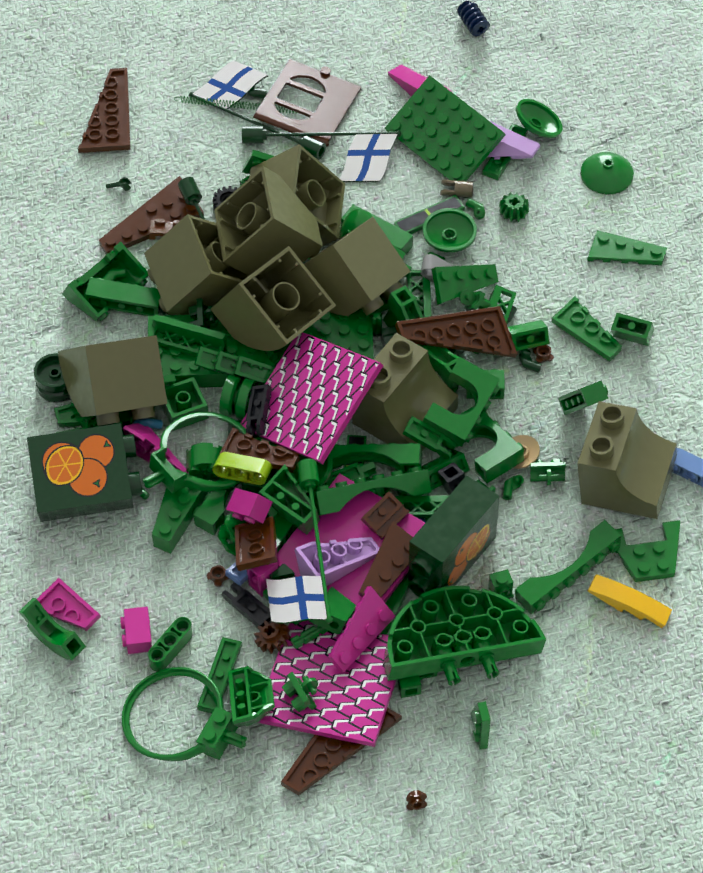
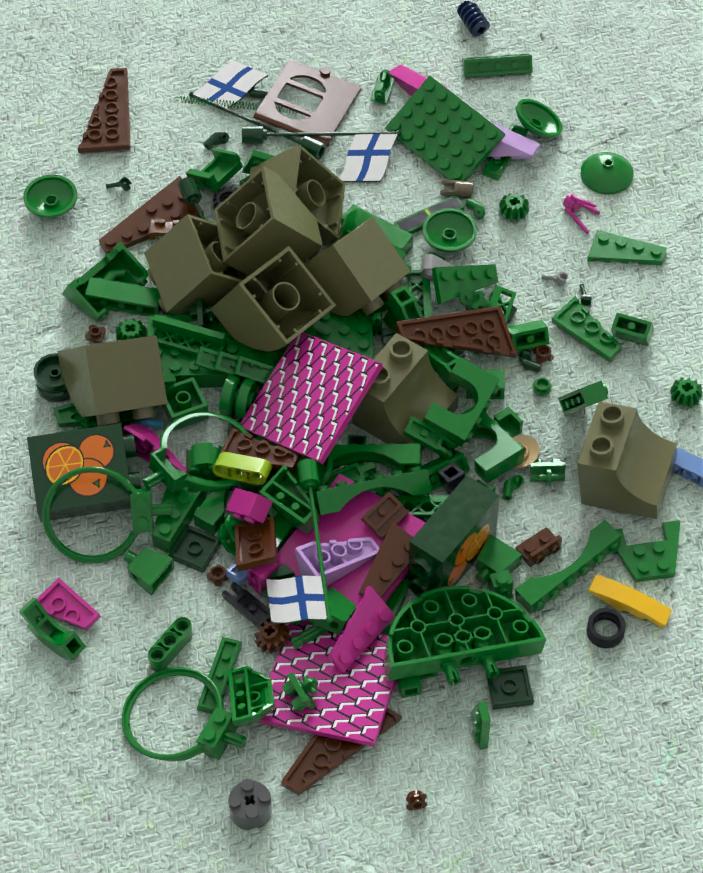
(50, 196): none -> green dish
(98, 337): none -> reddish brown plate
(130, 330): none -> green gear
(137, 630): dark pink brick -> none
(141, 510): none -> green brick
(149, 568): none -> green torso
(195, 548): none -> dark green tile
(216, 138): none -> dark green arm
(218, 171): none -> green panel
(250, 804): none -> dark grey brick
(258, 409): black hinge -> none
(382, 88): none -> green hinge
(496, 557): none -> green torso
(497, 65): none -> green fence
(509, 421): none -> green panel
(510, 688): none -> dark green tile
(539, 546): none -> reddish brown bracket
(542, 386): none -> green plate
(560, 279): none -> light grey hand
(574, 203): none -> dark pink plant
(586, 298): none -> dark green hand
(606, 614): none -> black tyre
(686, 392): none -> green gear

